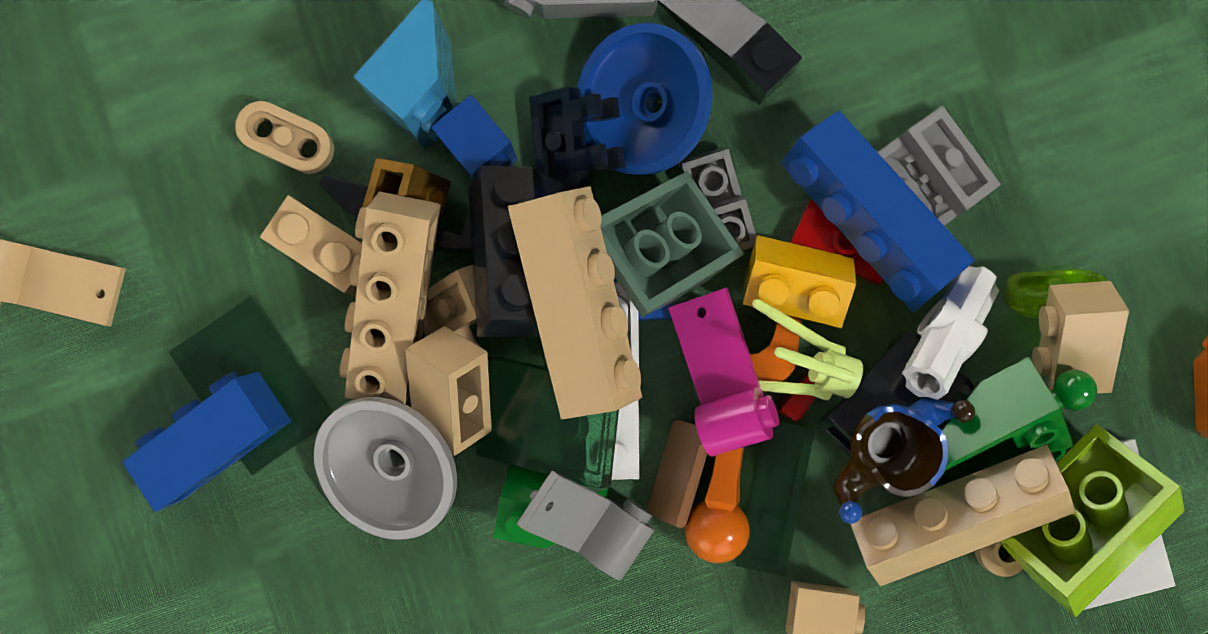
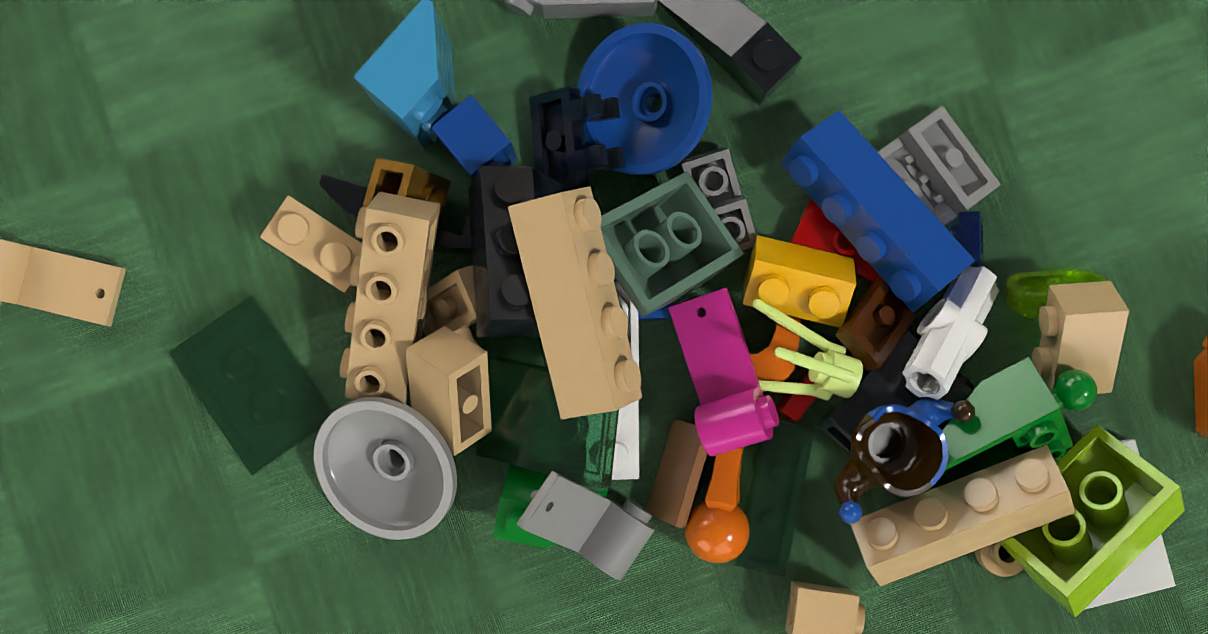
(205, 439): blue brick -> none
(286, 139): tan plate -> none
(875, 325): none -> reddish brown plate
(970, 235): none -> clear blue plate

